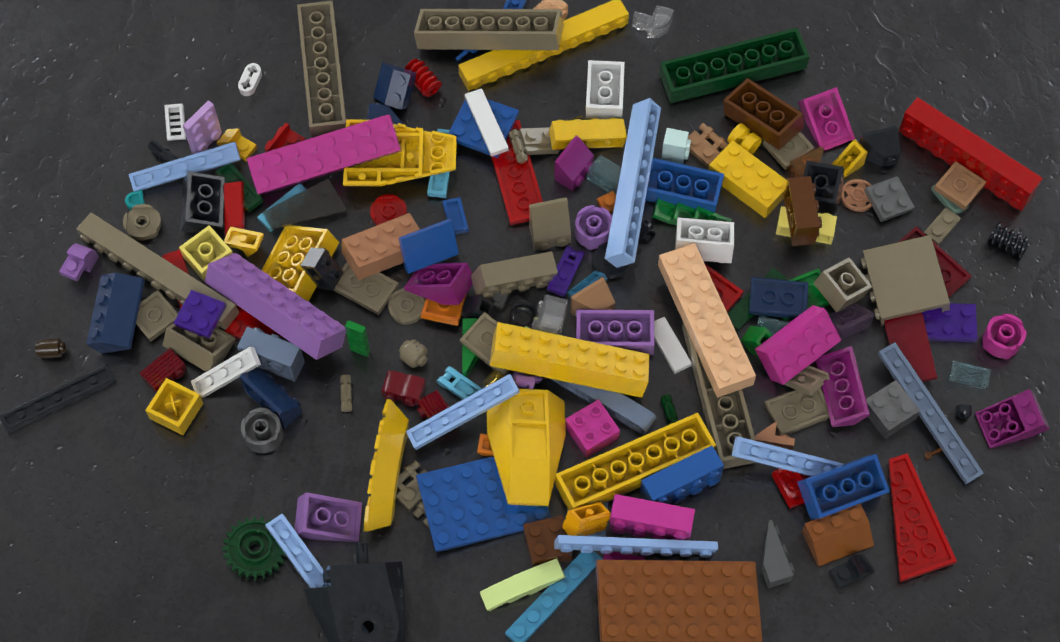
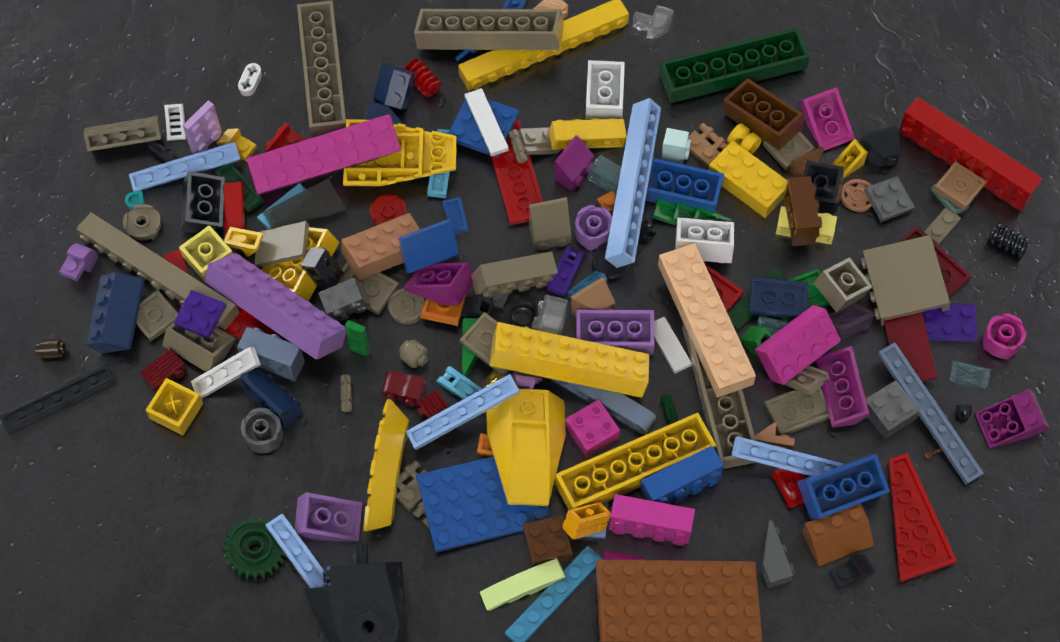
(122, 133): none -> dark tan brick
(282, 244): none -> tile
(345, 299): none -> flat silver brick
(629, 545): light blue plate -> none

